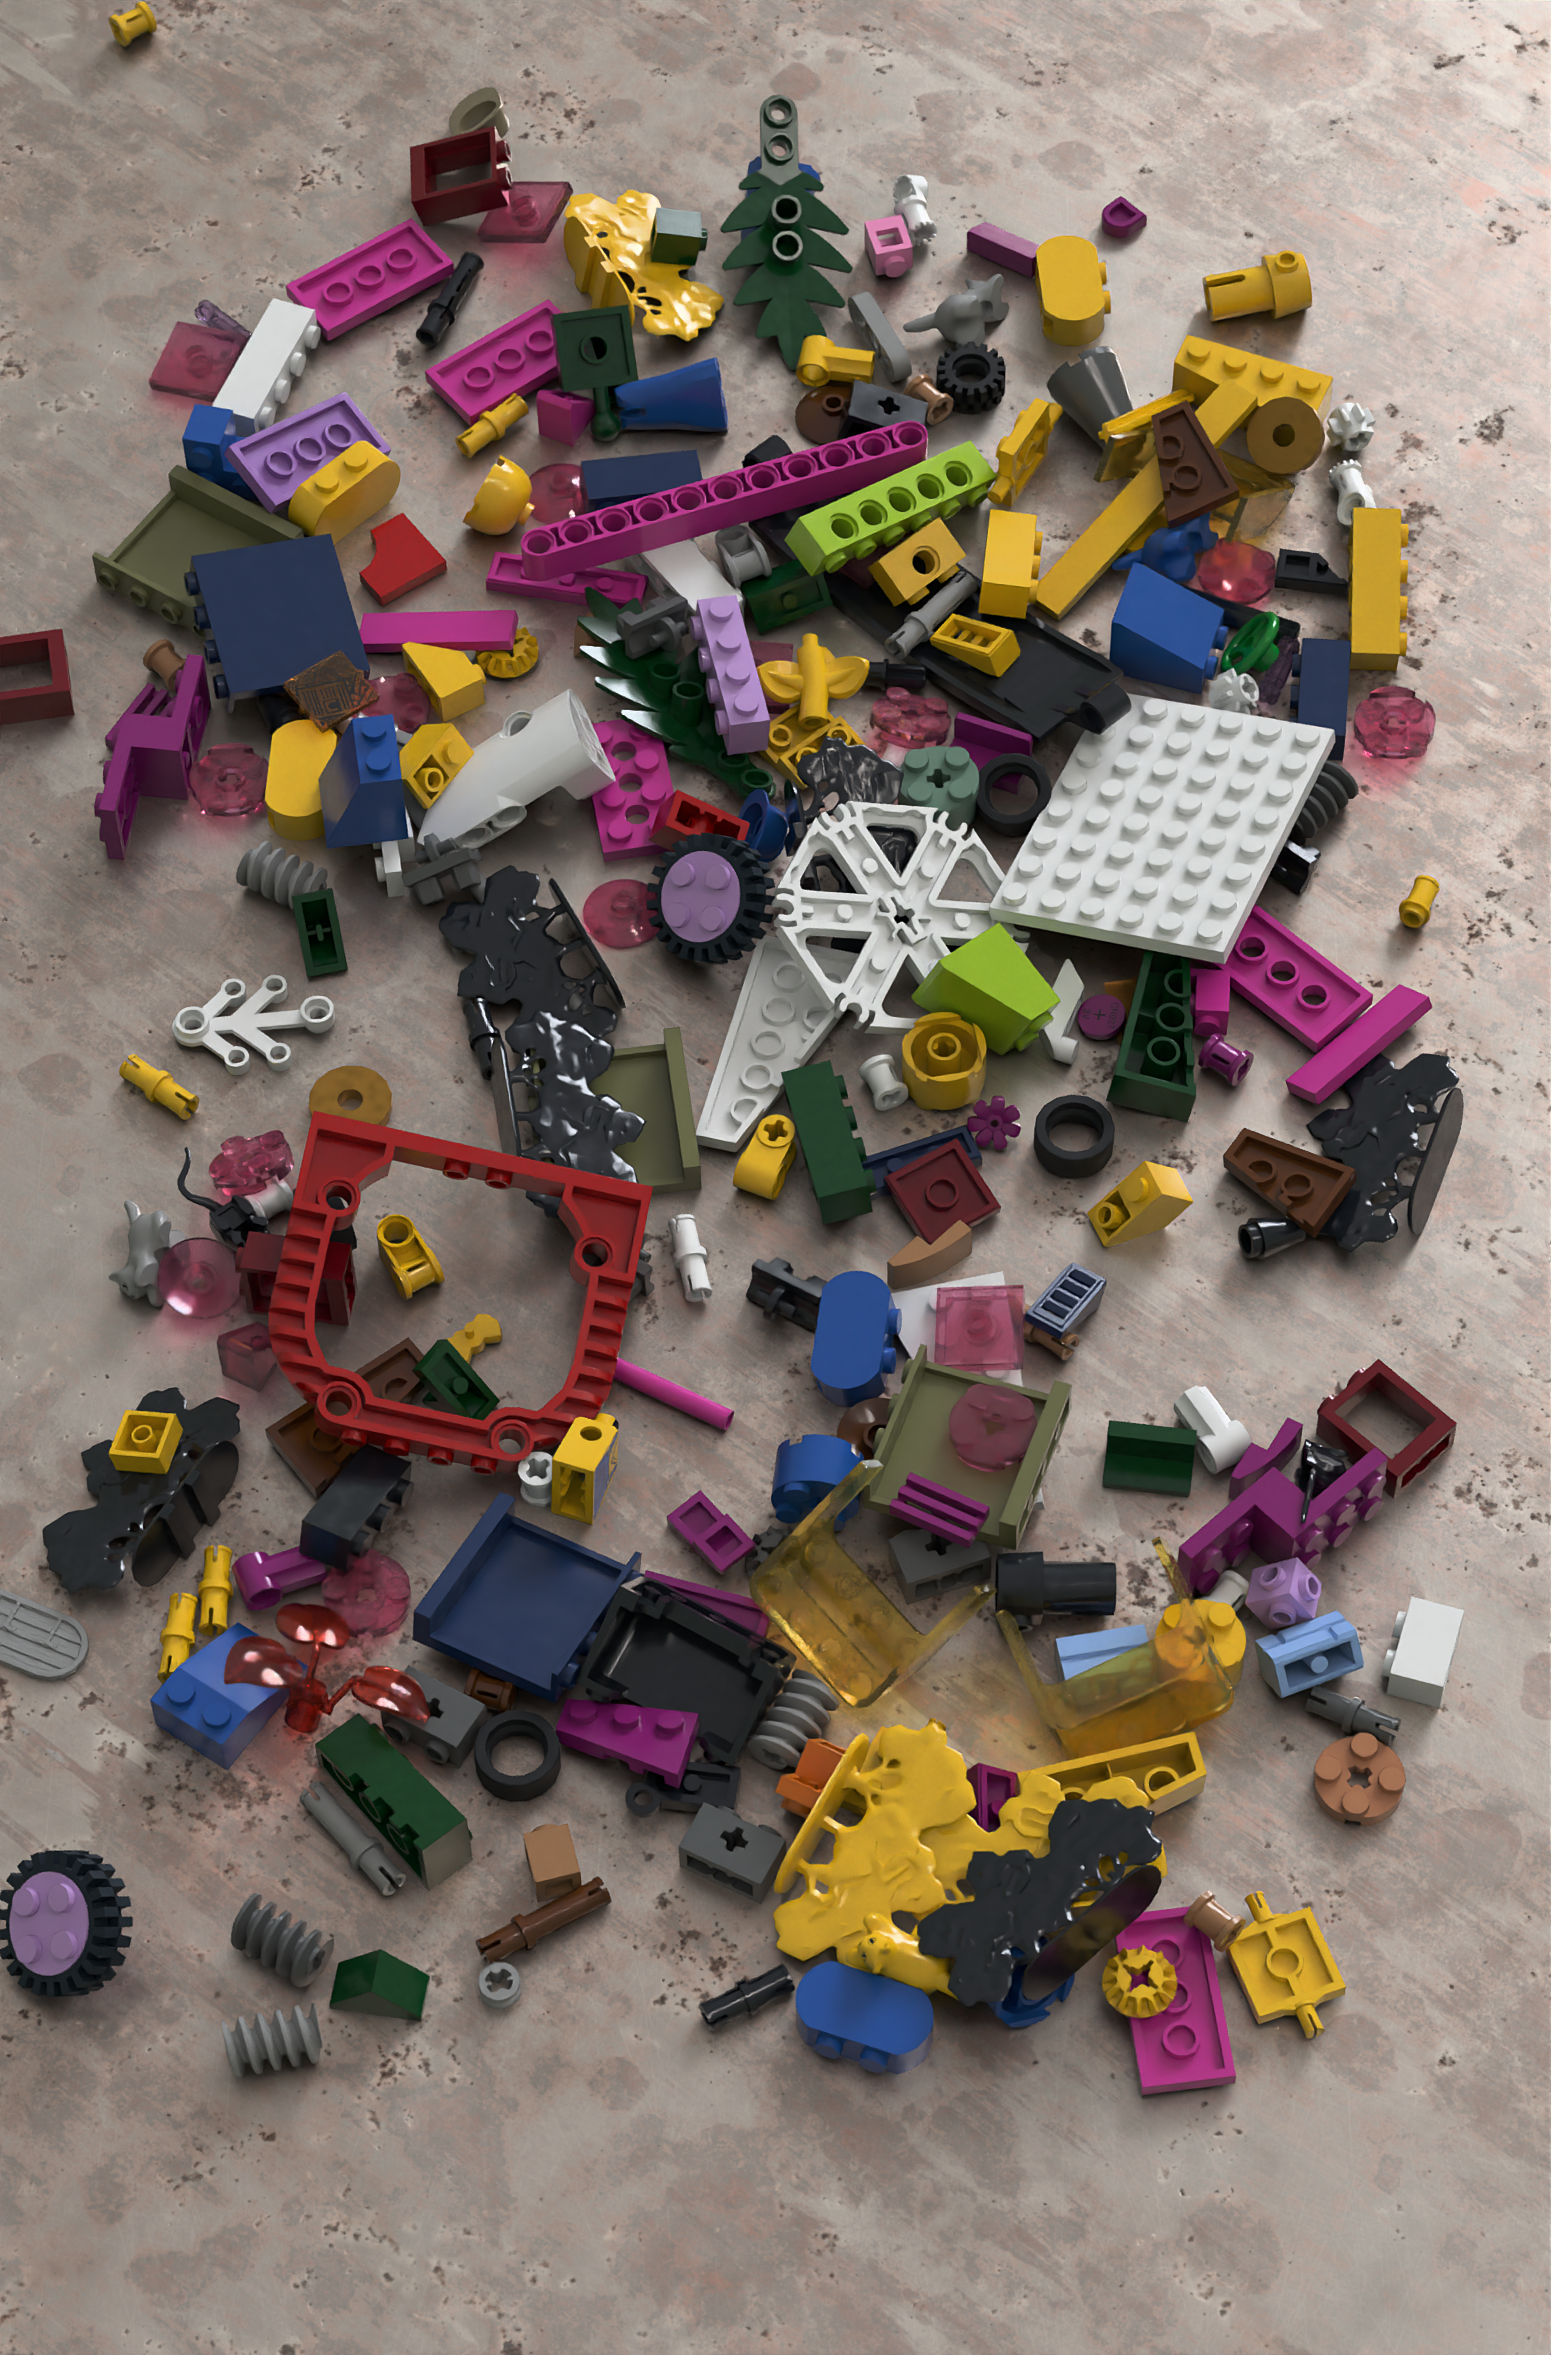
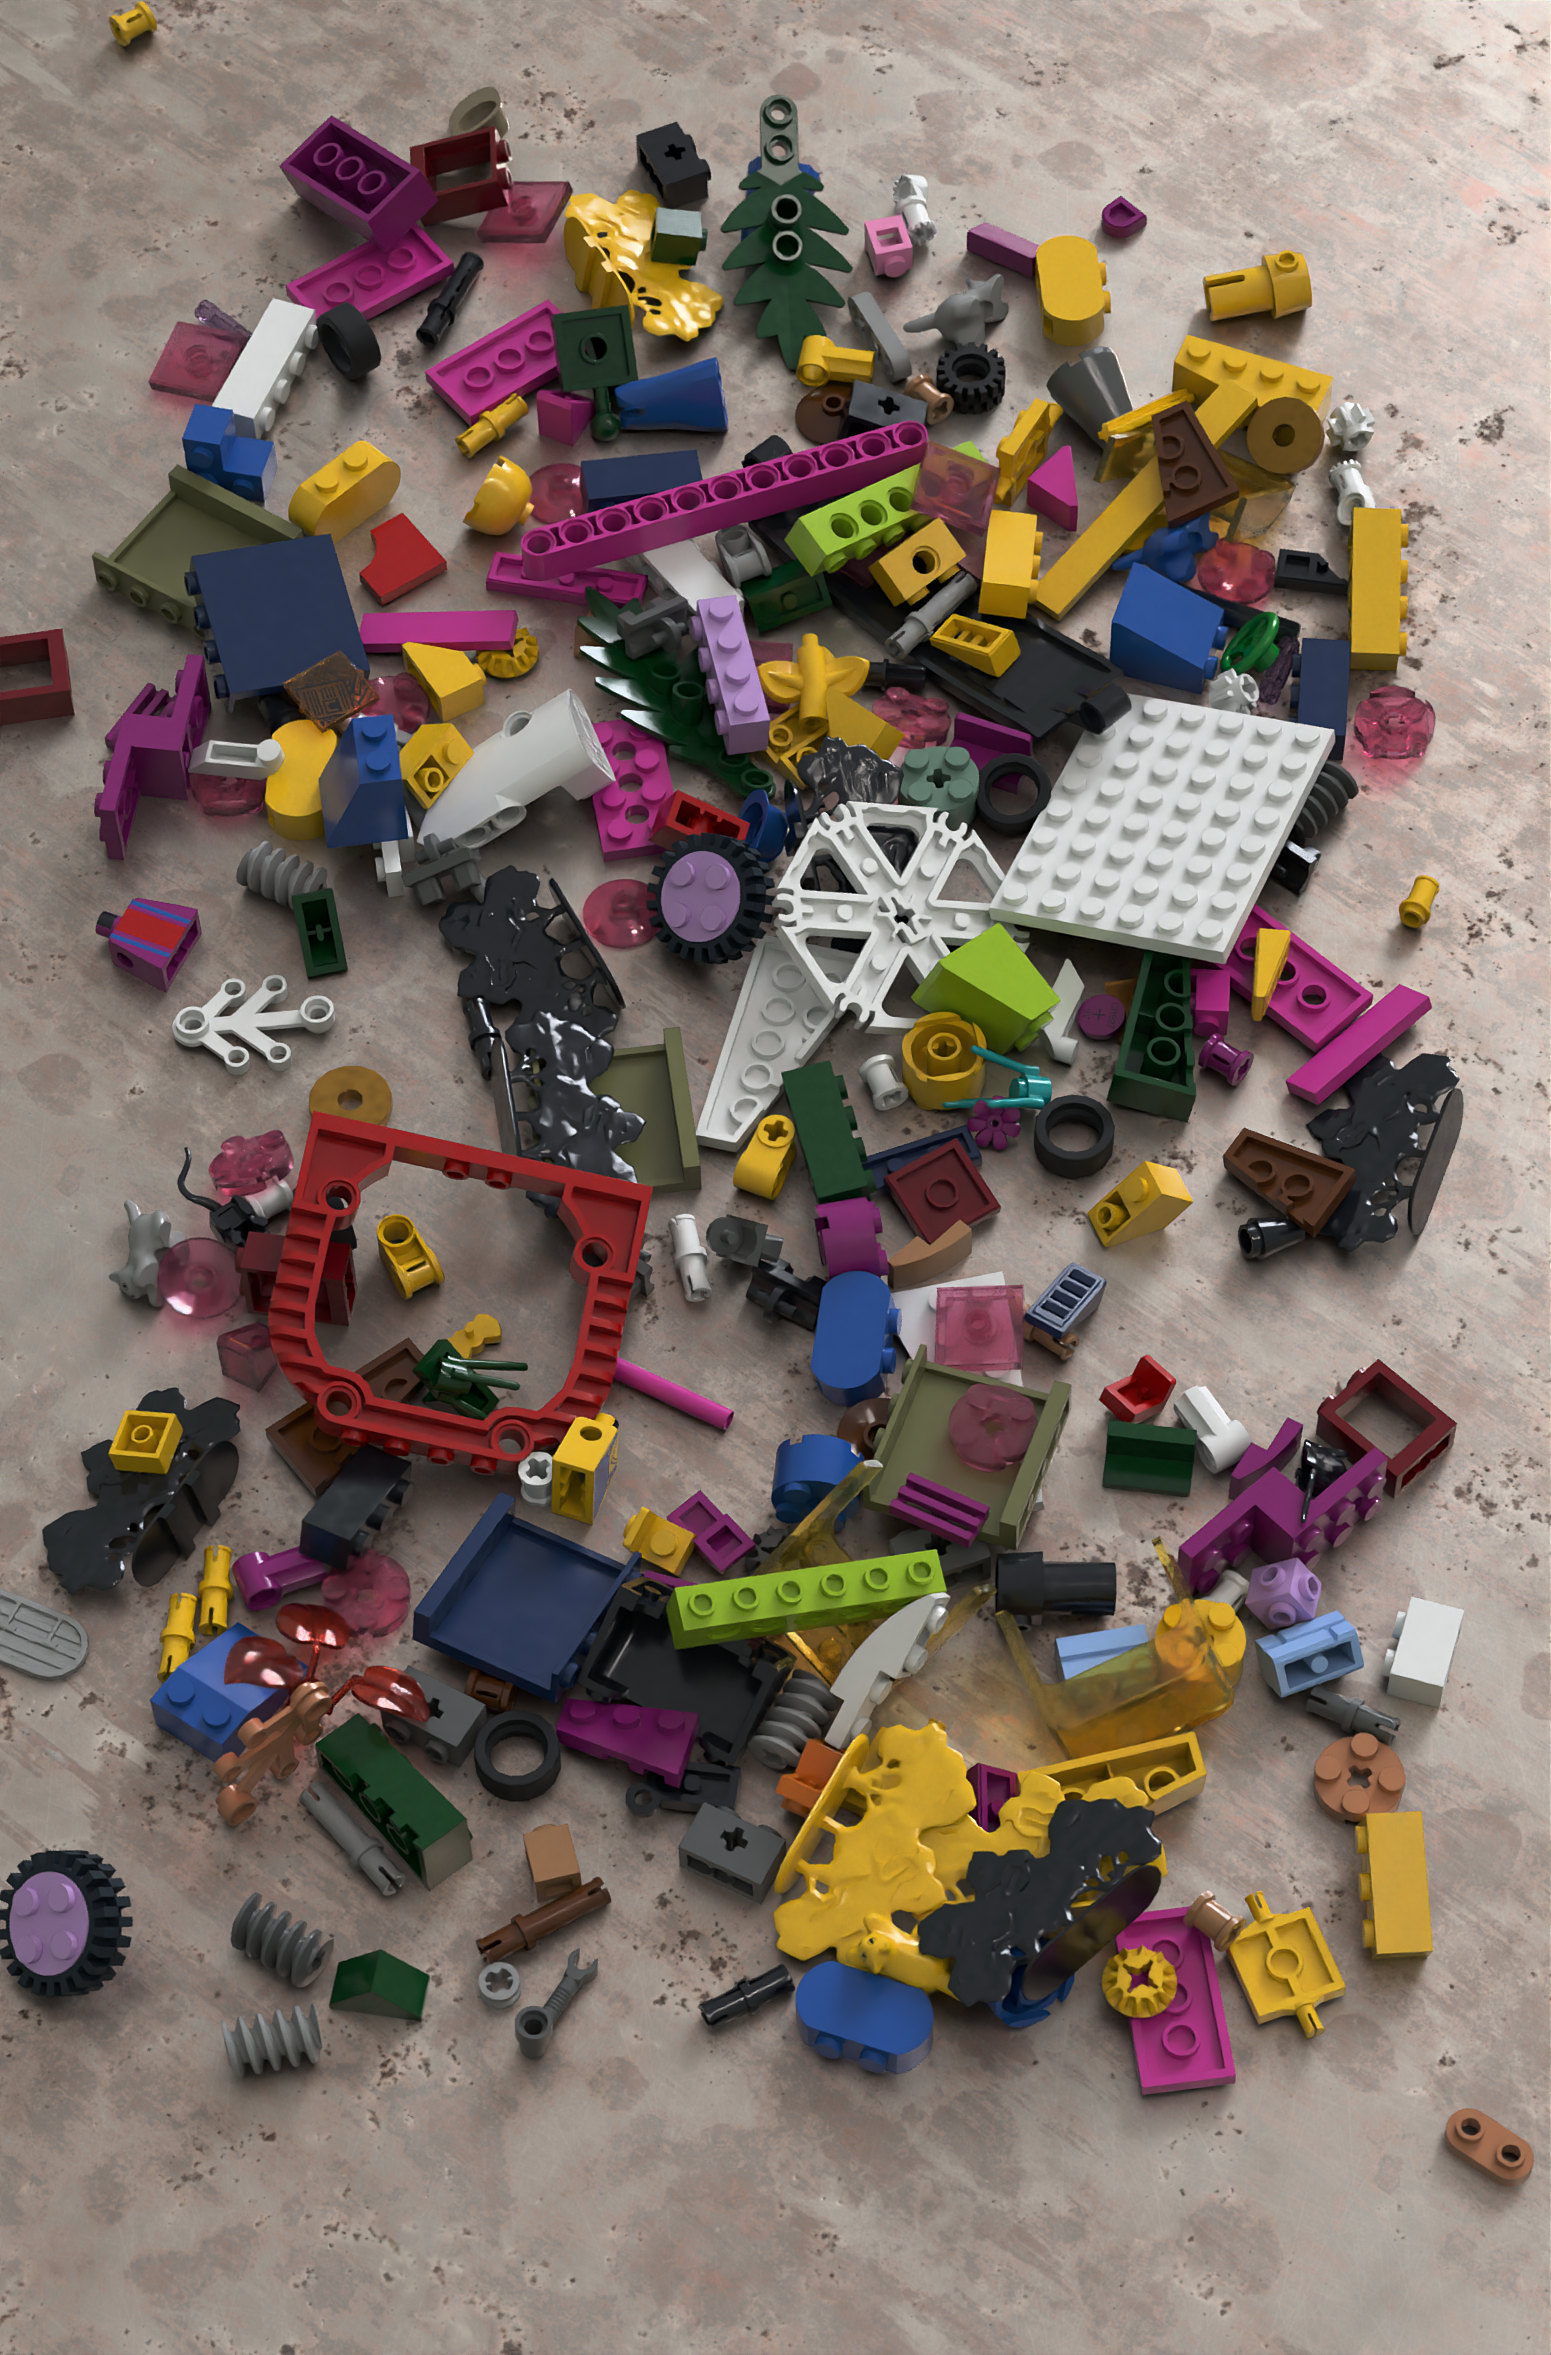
(151, 939): none -> magenta torso
(159, 1086): yellow pin -> none
(165, 661): medium nougat bush -> none
(237, 759): none -> white piece
(274, 1752): none -> nougat plant
(298, 447): medium lavender plate -> none
(348, 340): none -> black tyre
(359, 183): none -> magenta brick
(454, 1377): none -> dark green plant
(535, 2023): none -> dark grey brick
(658, 1541): none -> yellow bracket
(673, 165): none -> black brick
(743, 1240): none -> dark grey hips
(801, 1598): none -> lime brick
(848, 1237): none -> magenta brick
(859, 725): none -> yellow slope
(892, 1651): none -> white slope
(955, 488): none -> clear pink plate
(1027, 1091): none -> teal plant
(1053, 490): none -> dark pink slope
(1141, 1393): none -> red bracket
(1269, 960): none -> yellow slope
(1394, 1885): none -> yellow wedge
(1487, 2146): none -> nougat plate

